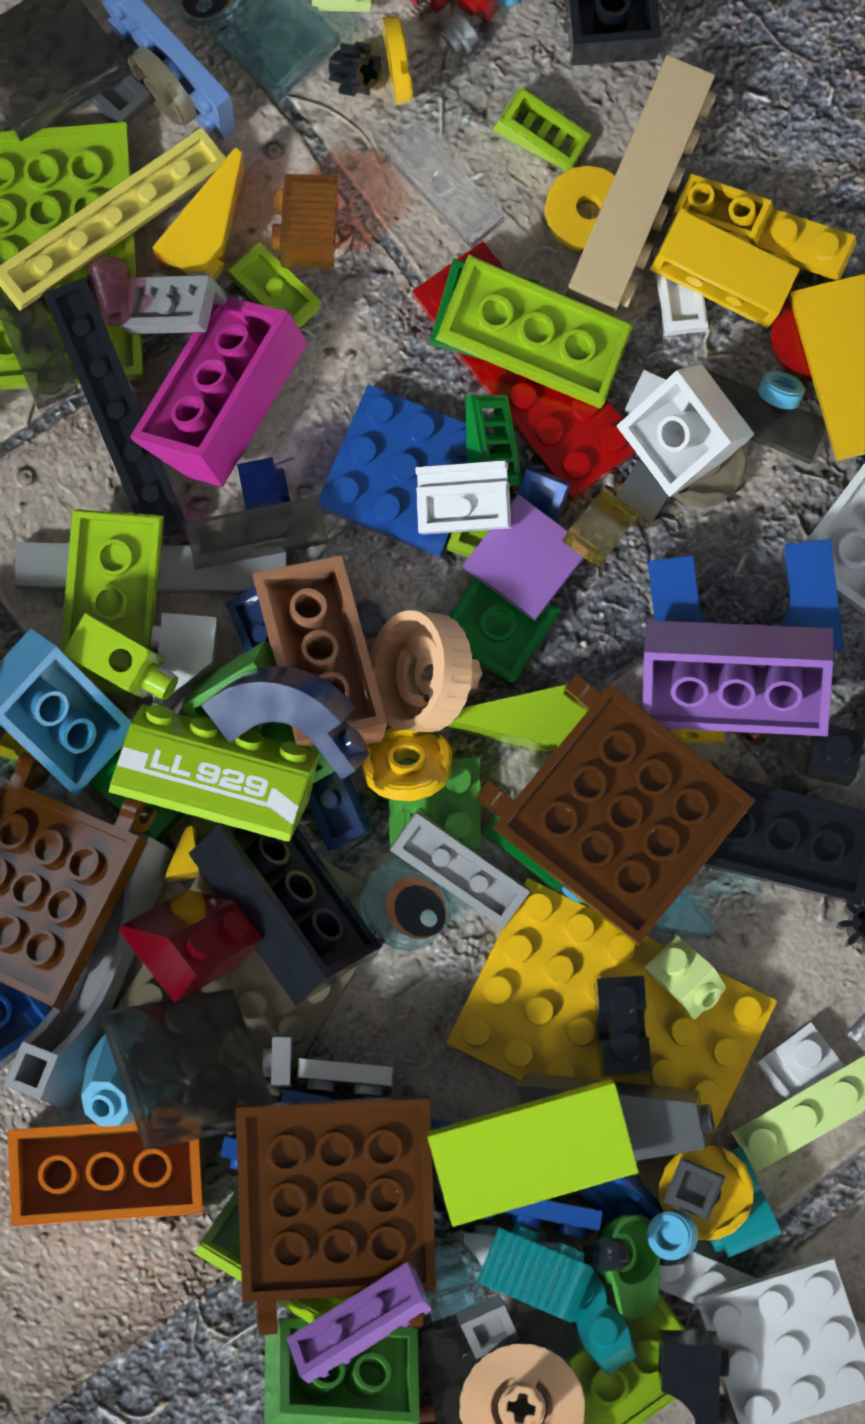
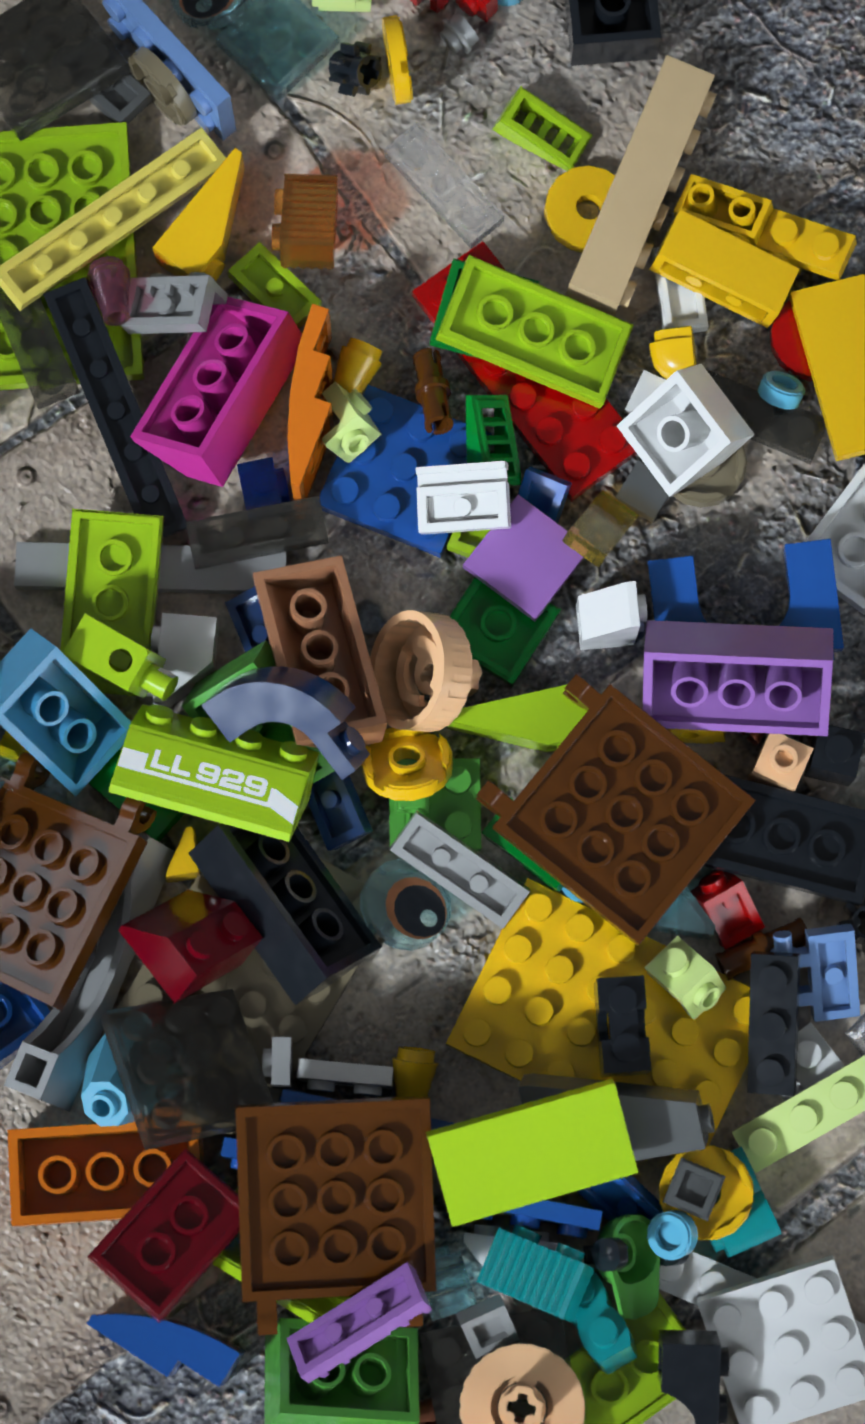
(170, 1236): none -> dark red tile
(171, 1344): none -> blue slope
(309, 412): none -> orange slope
(355, 427): none -> yellowish green bracket
(357, 365): none -> yellow cone
(413, 1071): none -> yellow cone
(432, 391): none -> reddish brown pin
(611, 616): none -> white slope
(673, 350): none -> yellow piece
(728, 907): none -> red bracket
(738, 959): none -> reddish brown pin
(773, 1023): none -> black plate
(780, 762): none -> light nougat brick
(831, 970): none -> medium blue plate

